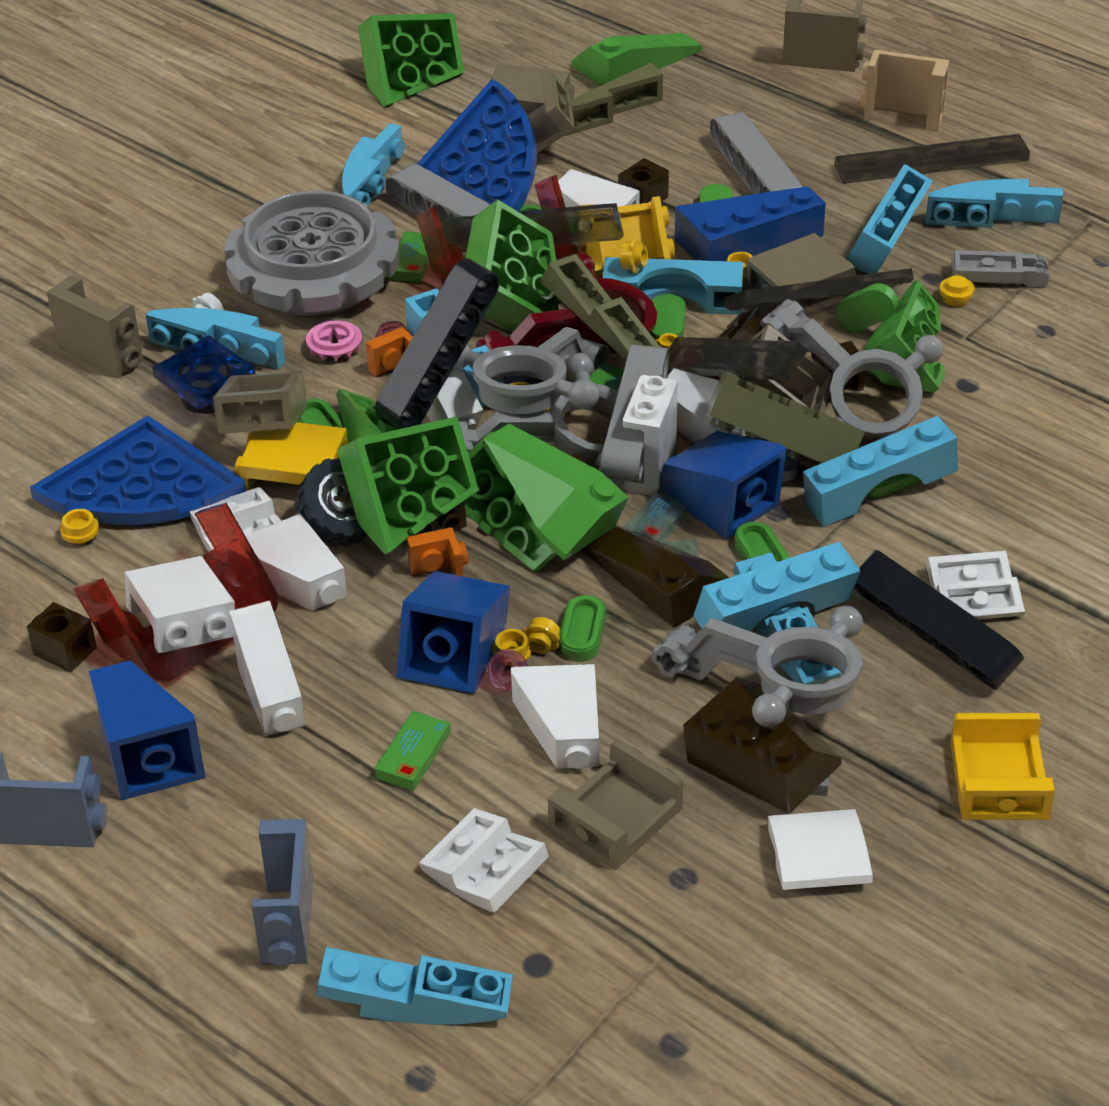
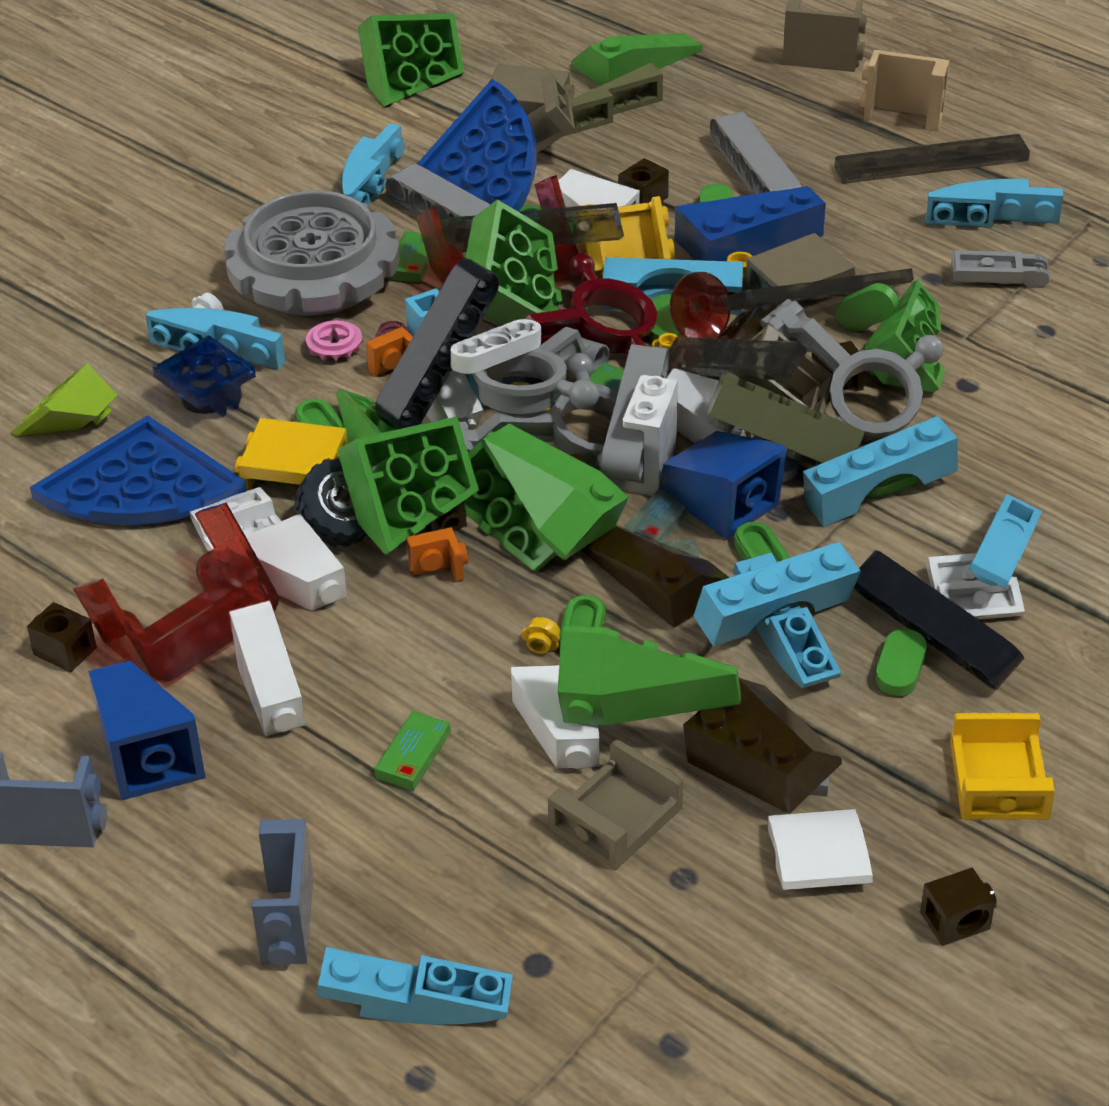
(70, 405): none -> lime slope
(79, 526): yellow plate -> none
(93, 332): dark tan panel -> none
(181, 603): white panel -> none
(273, 397): dark tan window -> none
(450, 630): blue slope -> none
(483, 860): white slope -> none
(495, 346): none -> white beam
(497, 665): clear pink plate -> none
(513, 640): yellow plate -> none
(582, 293): olive slope -> none
(622, 681): none -> bright green wedge
(633, 256): yellow plate -> none
(708, 295): none -> clear red dish
(762, 654): light grey piece -> none
(889, 220): medium azure brick -> none
(901, 662): none -> bright green tile
(956, 290): yellow plate -> none
(958, 906): none -> dark brown brick
(1005, 541): none -> medium azure slope

